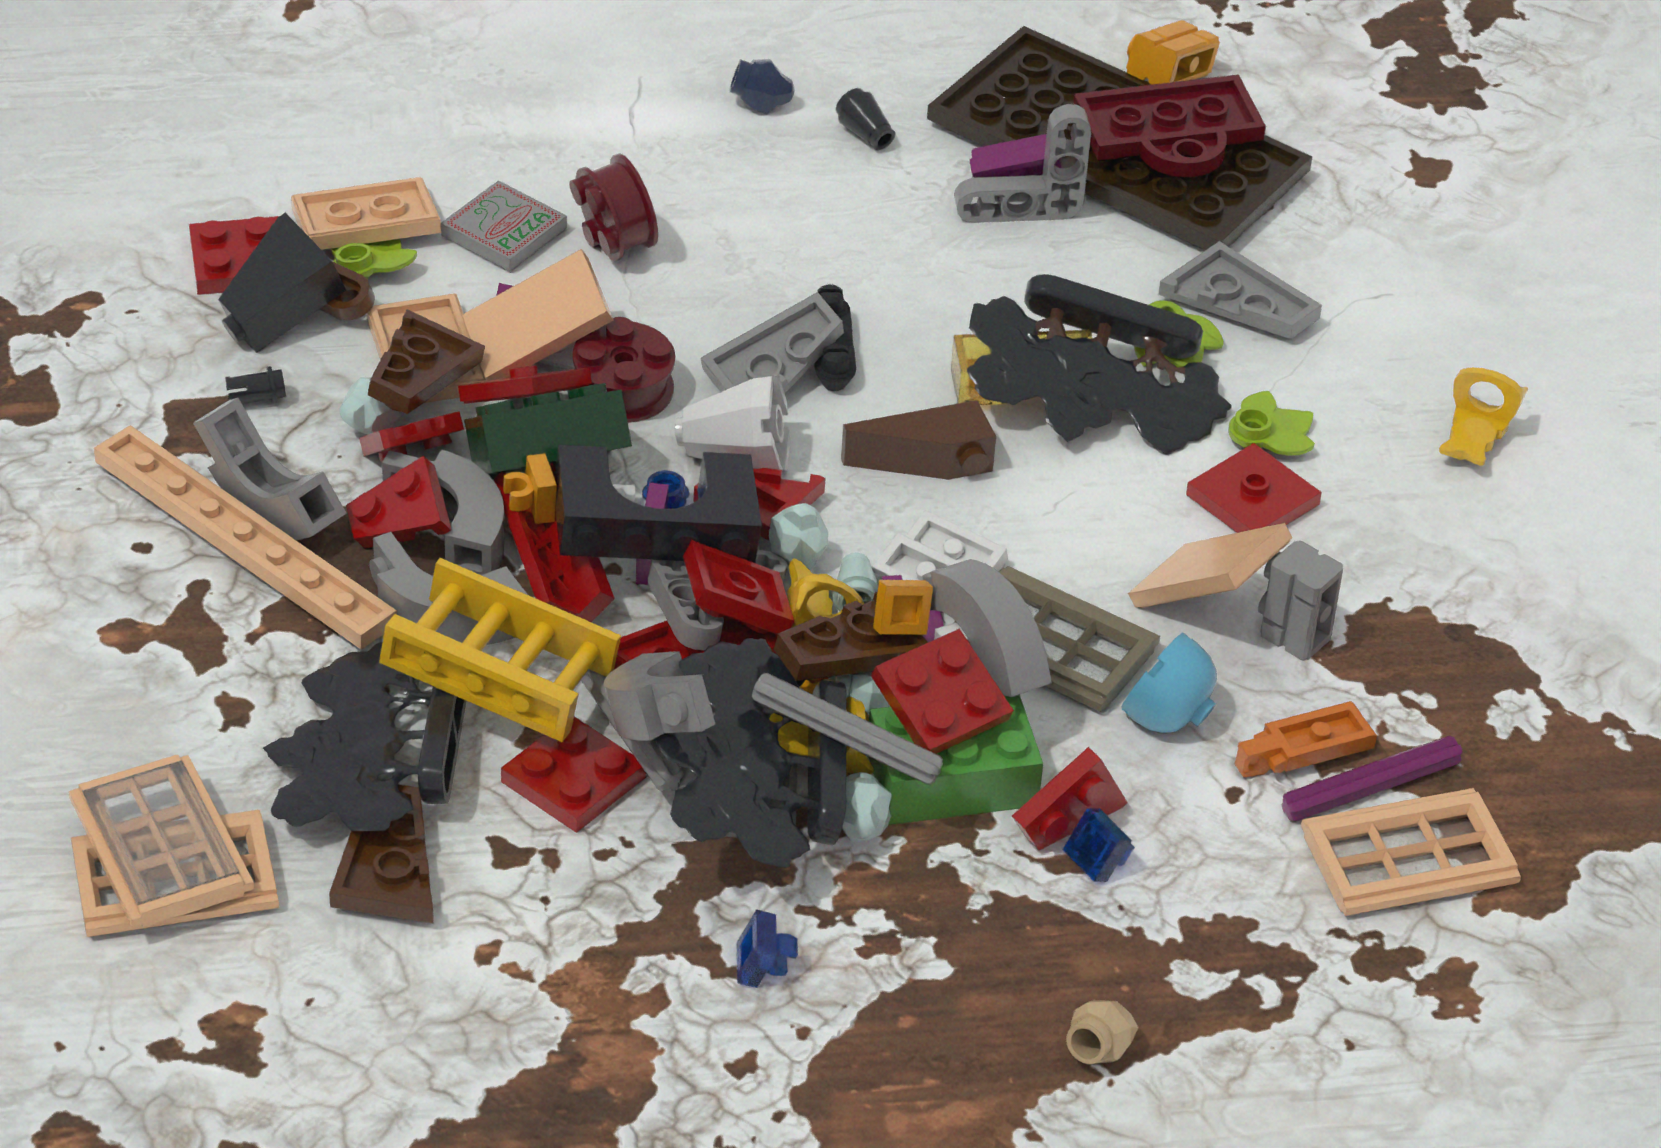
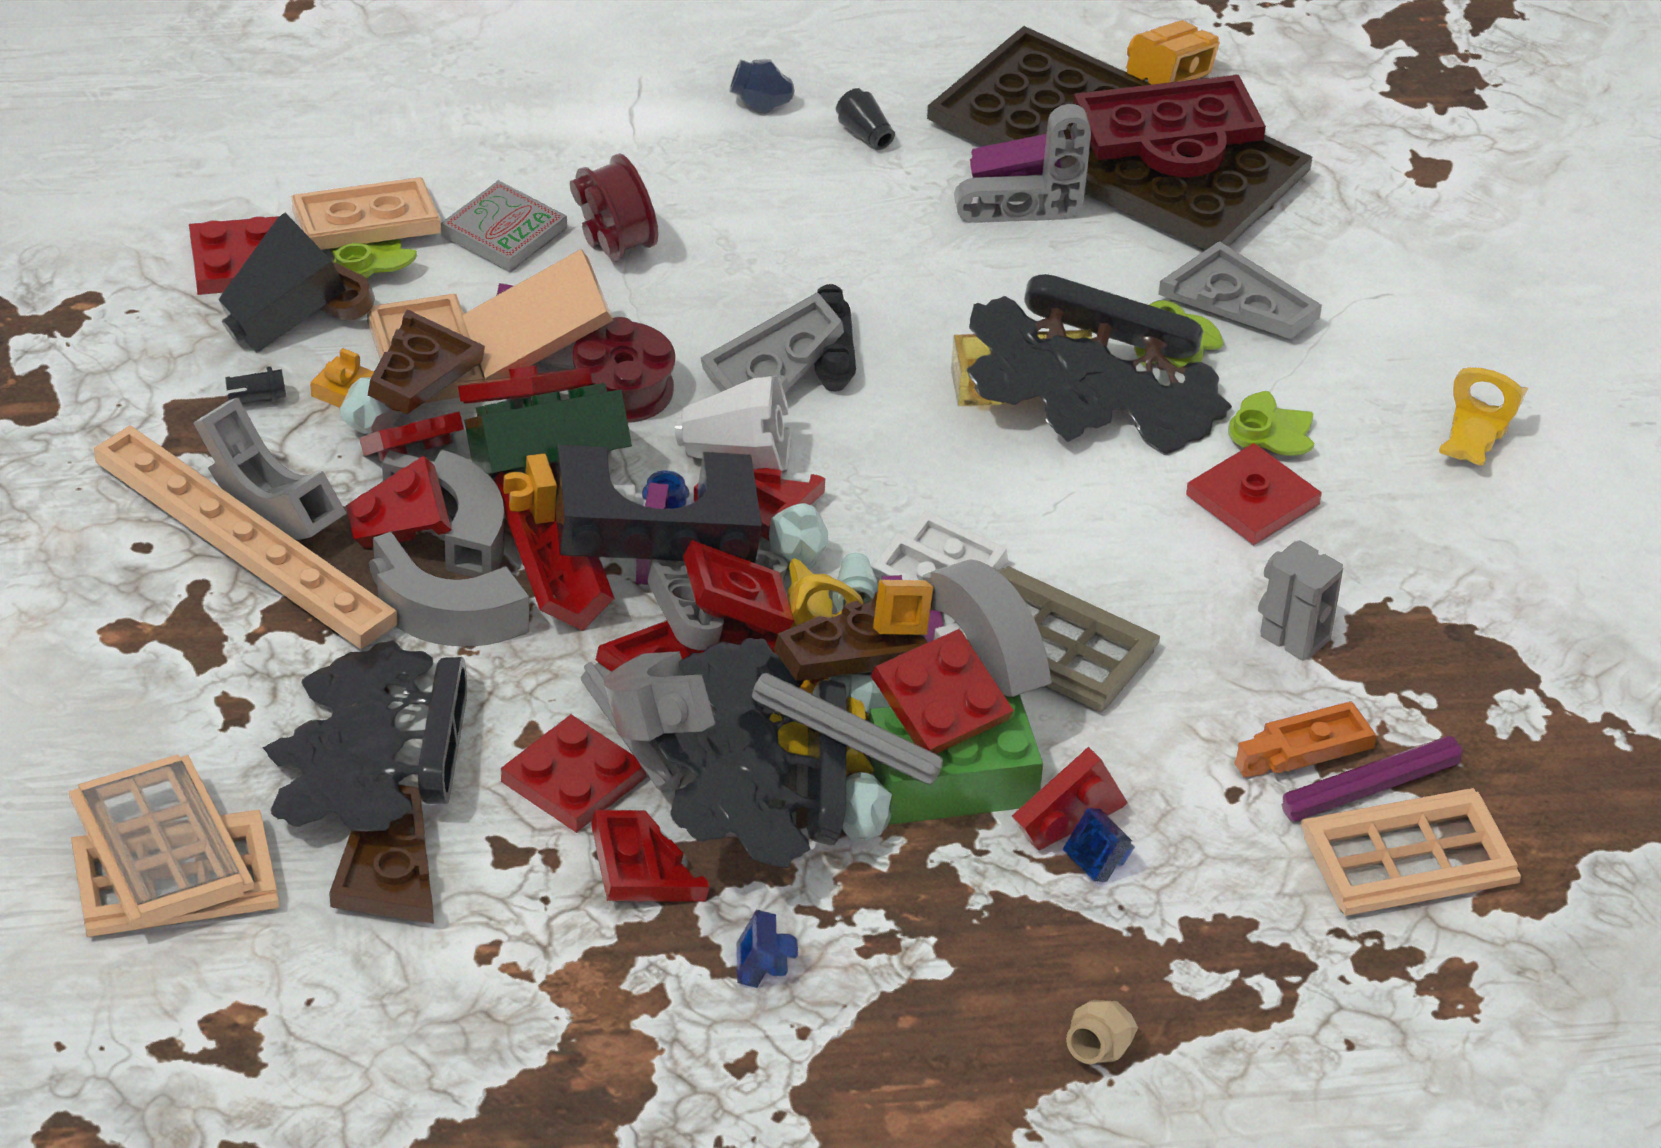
(337, 377): none -> light orange tile
(485, 679): yellow fence -> none
(641, 861): none -> red wing
(927, 442): reddish brown slope -> none
(1174, 689): medium azure cylinder -> none
(1210, 566): light nougat tile -> none

